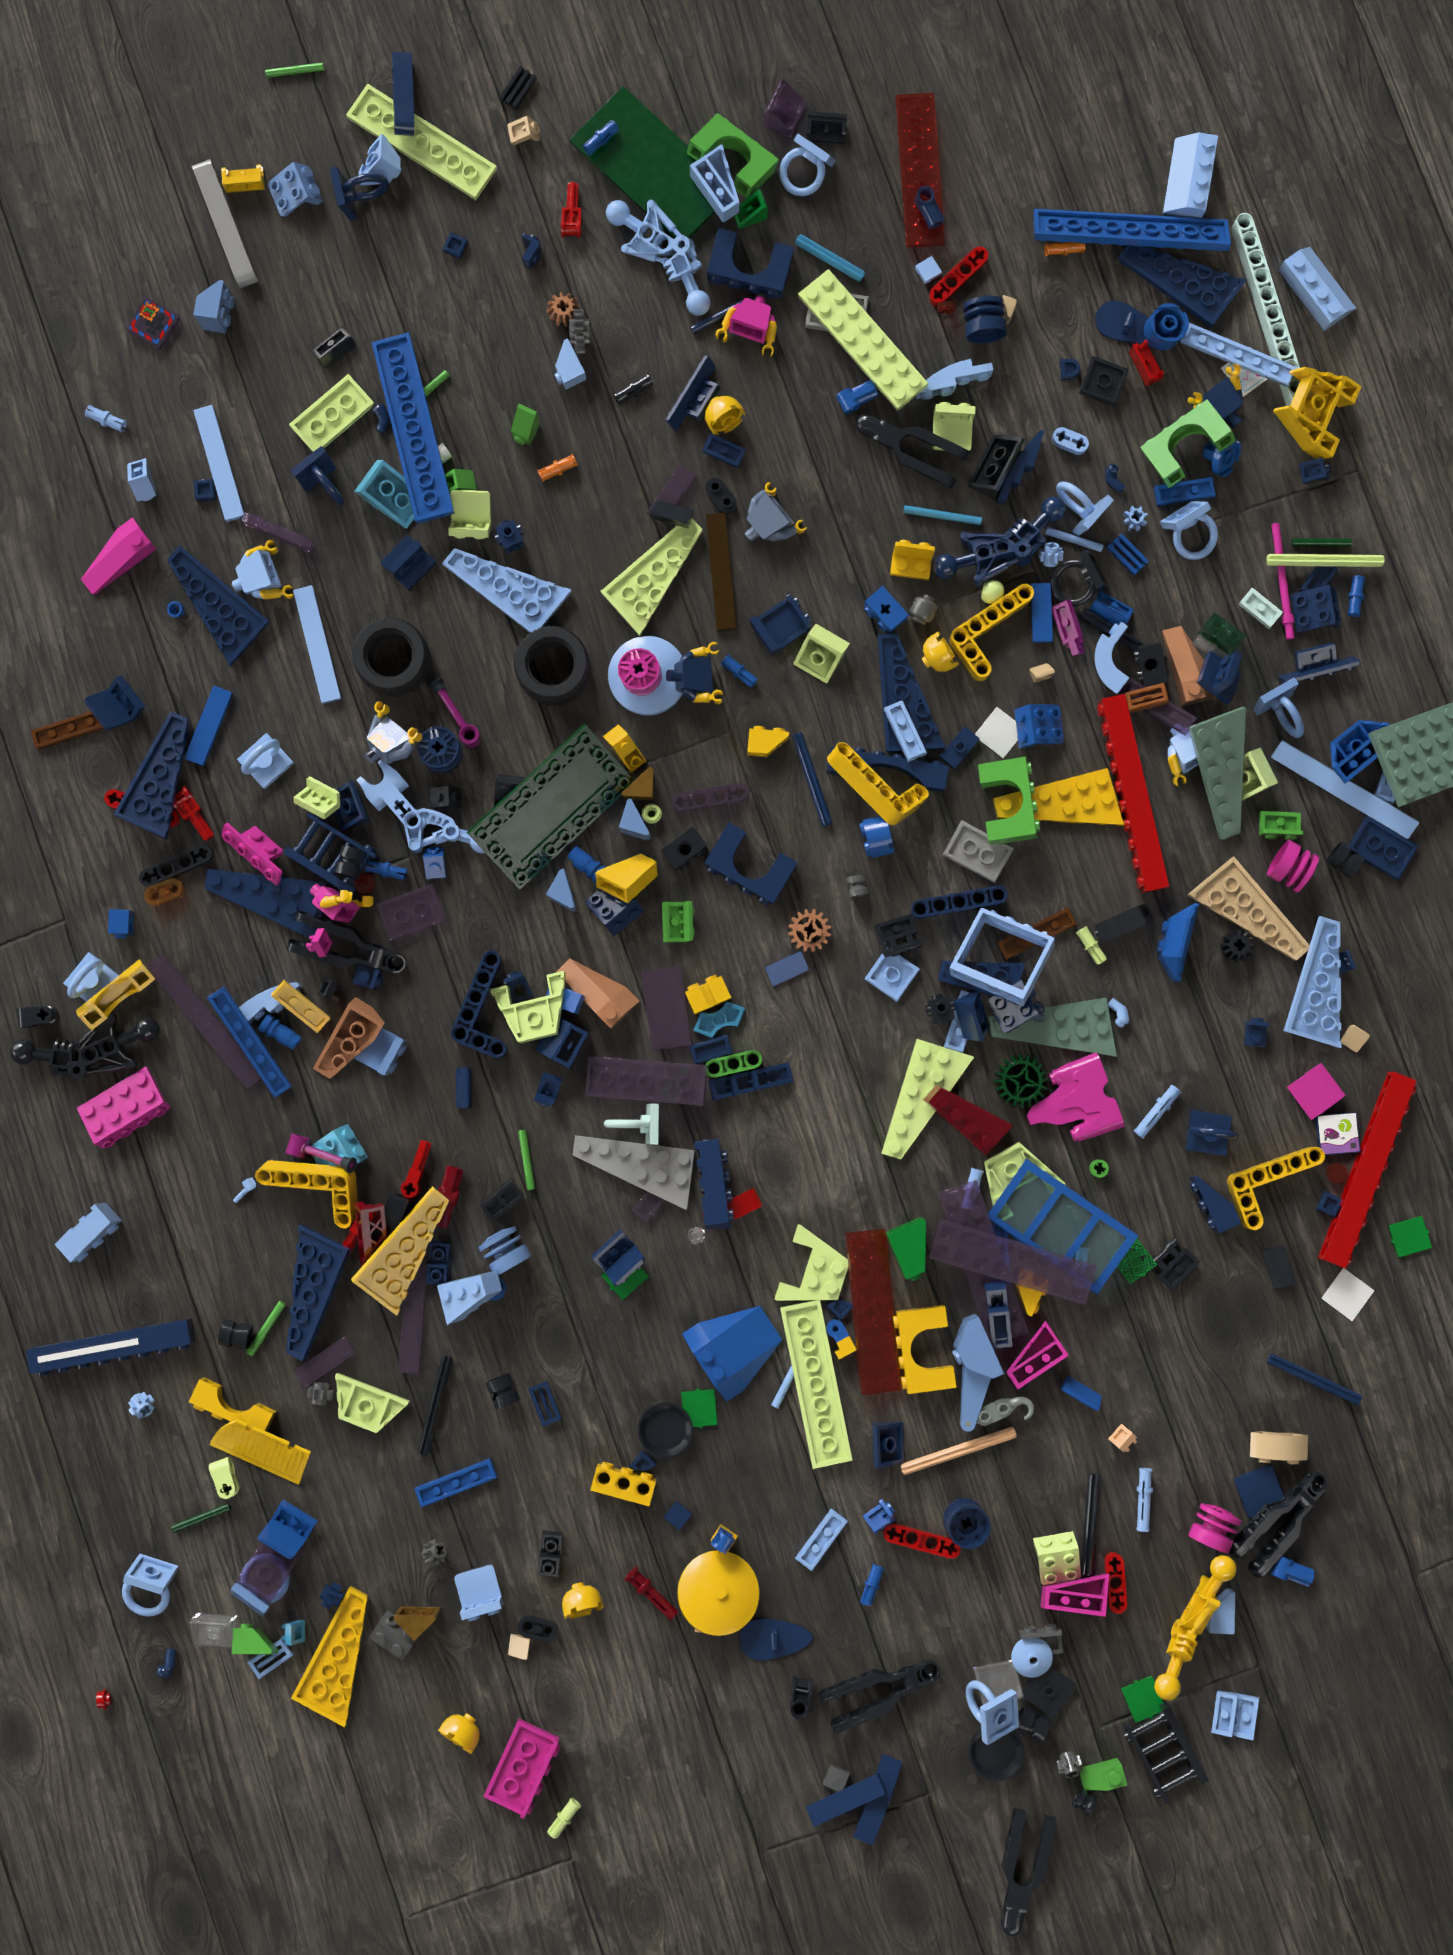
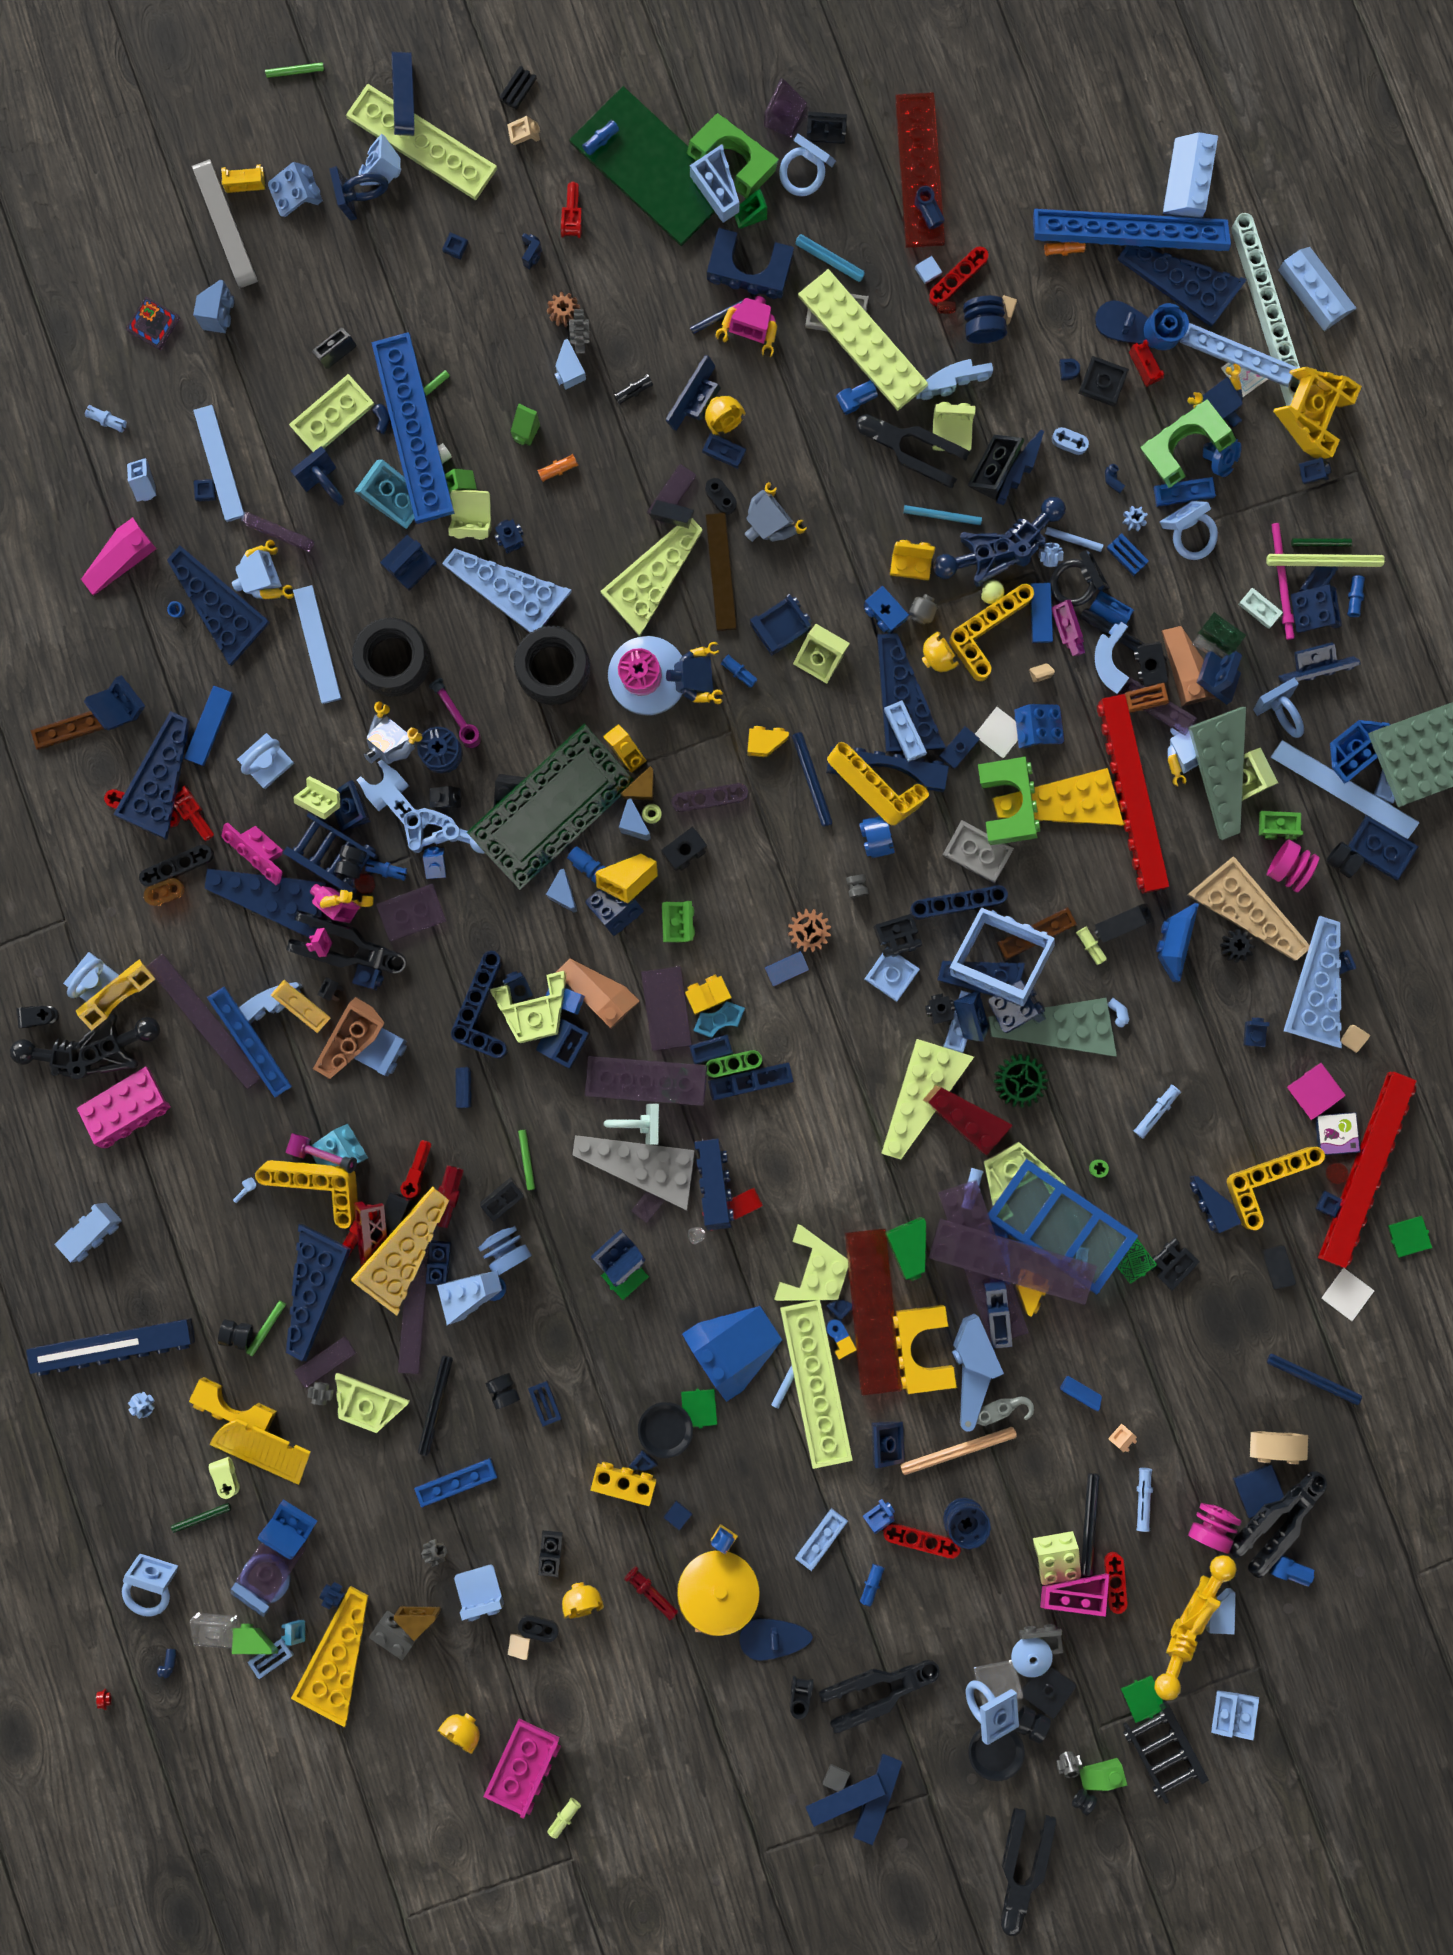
(121, 923): blue brick -> none
(280, 1032): blue axle -> none
(548, 1090): dark blue bracket -> none
(678, 266): light blue piece -> none
(766, 887): dark blue arch -> none
(1037, 1357): dark pink wedge -> none
(1079, 1097): dark pink rock -> none
(1089, 513): light blue tile -> none
(1209, 1133): dark blue tile -> none

